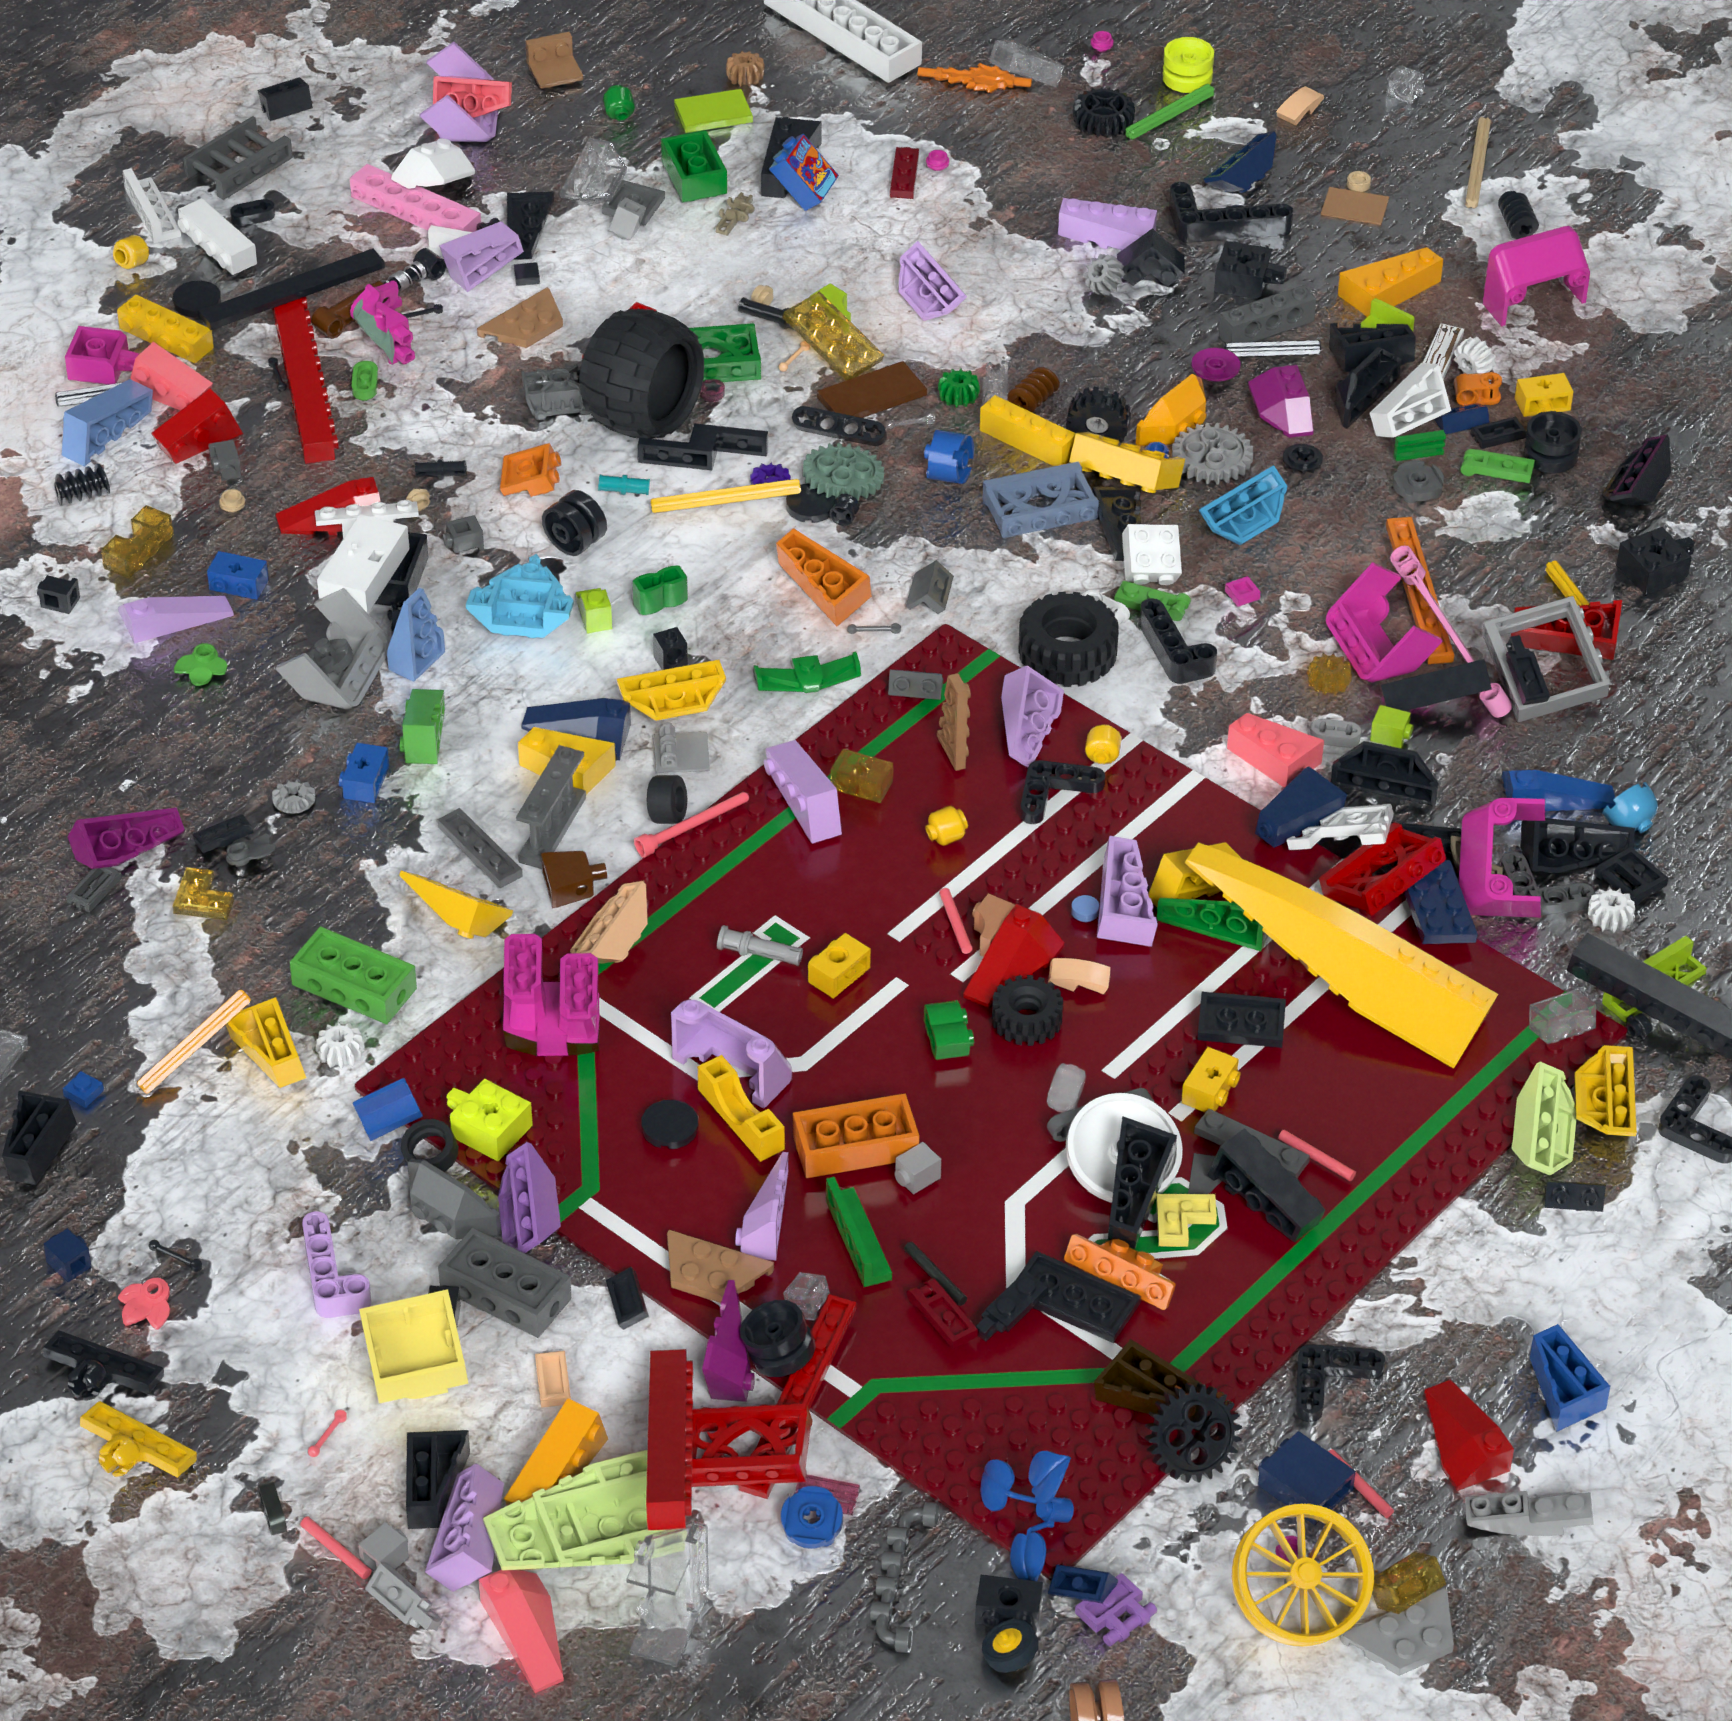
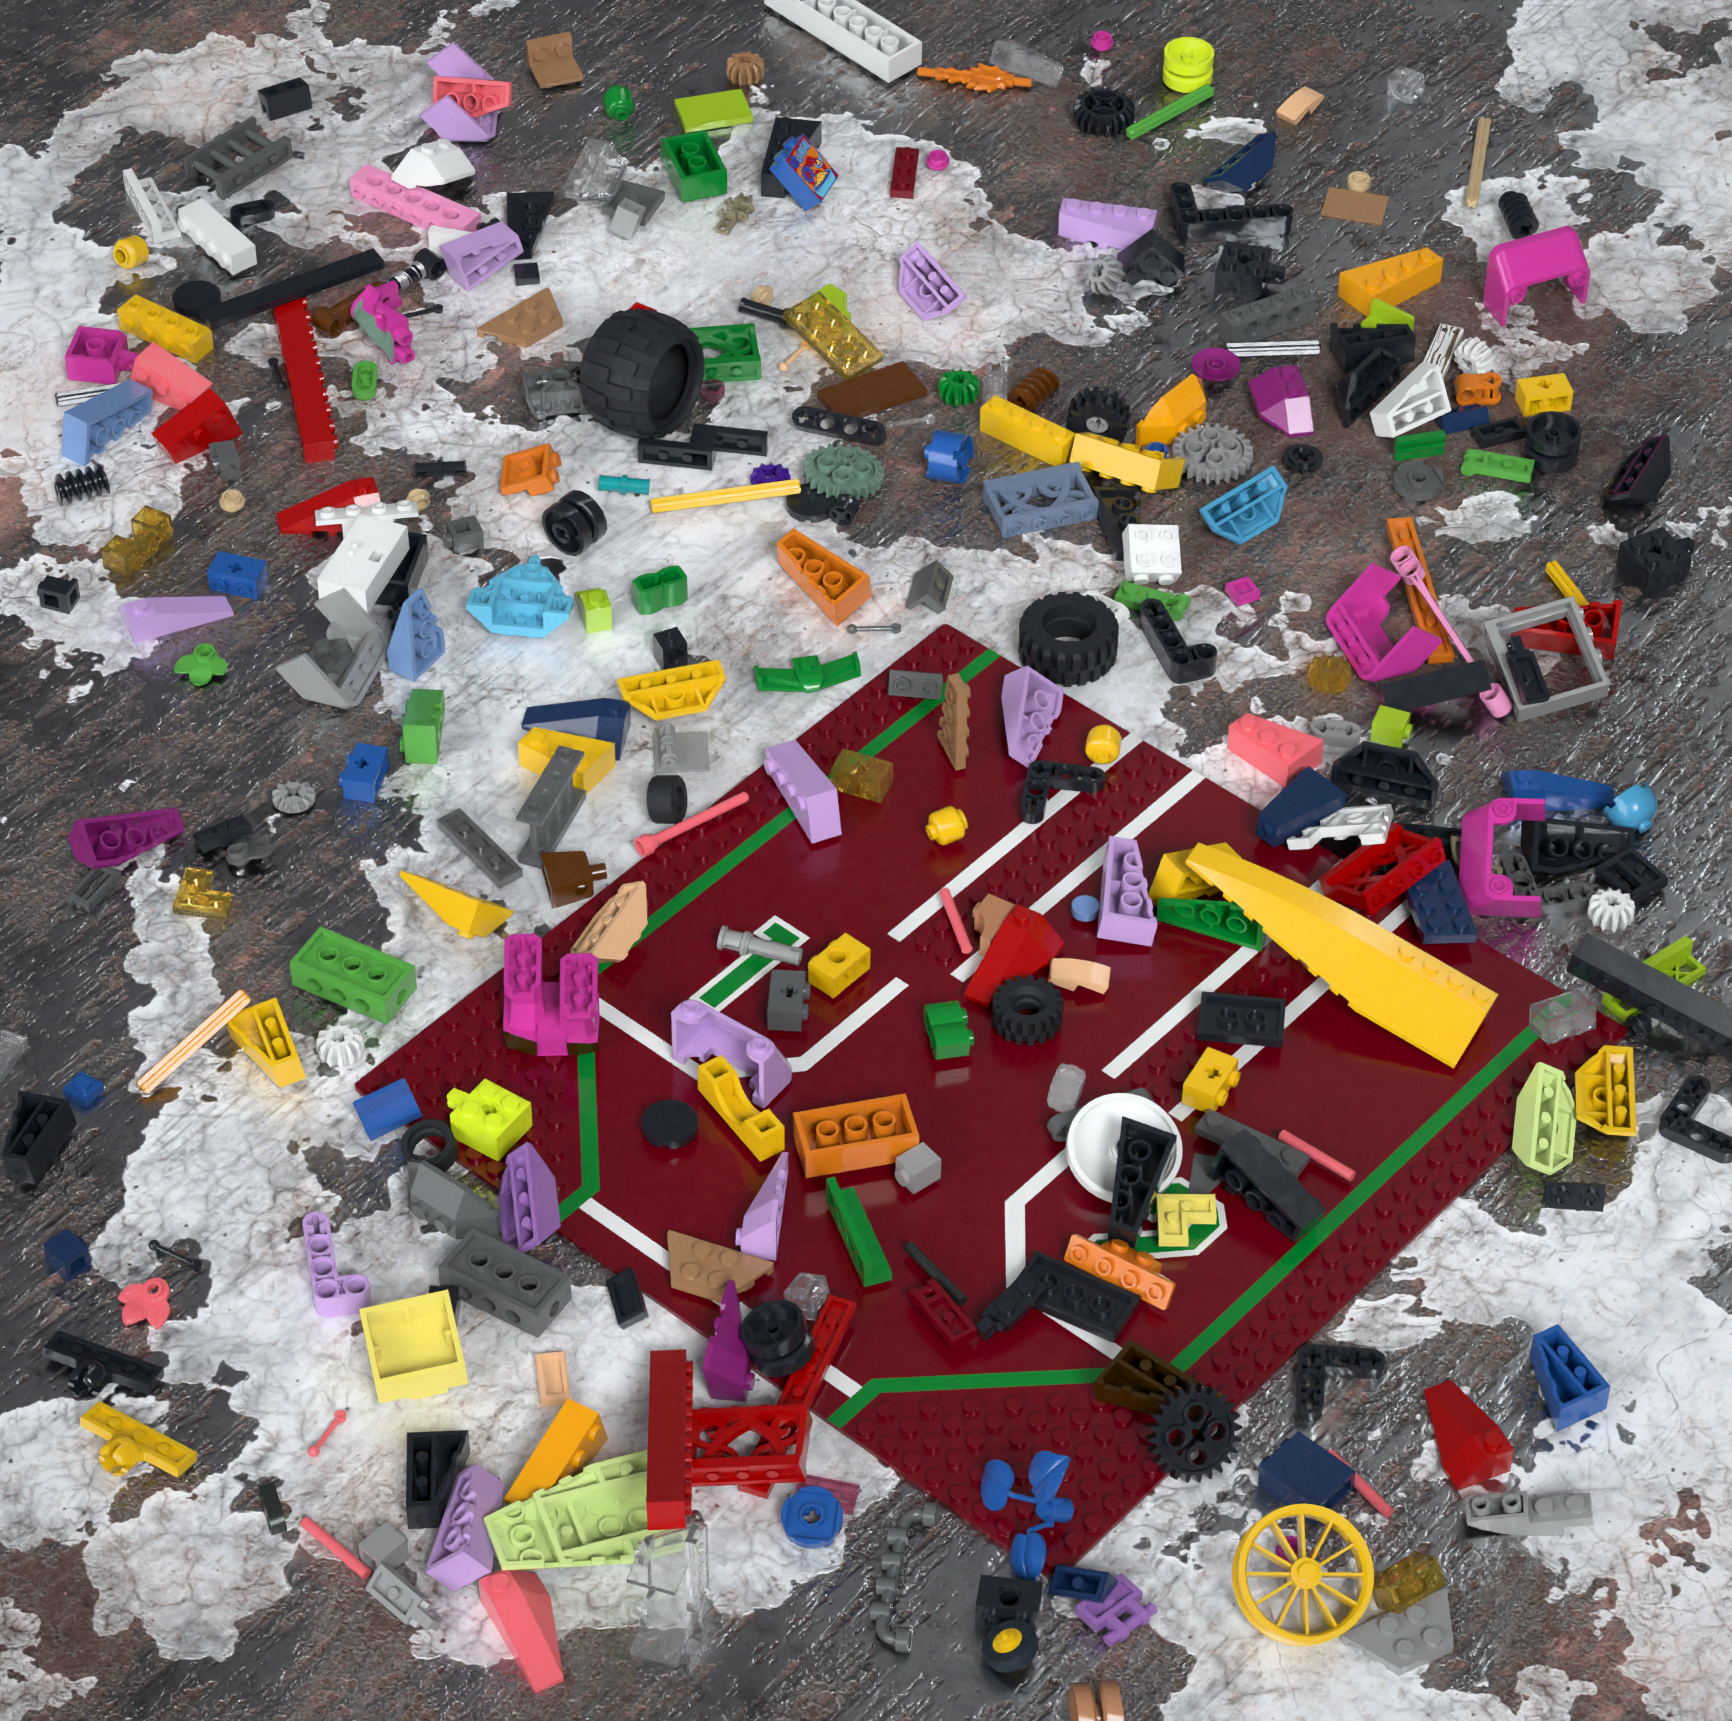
(786, 1000): none -> dark grey brick

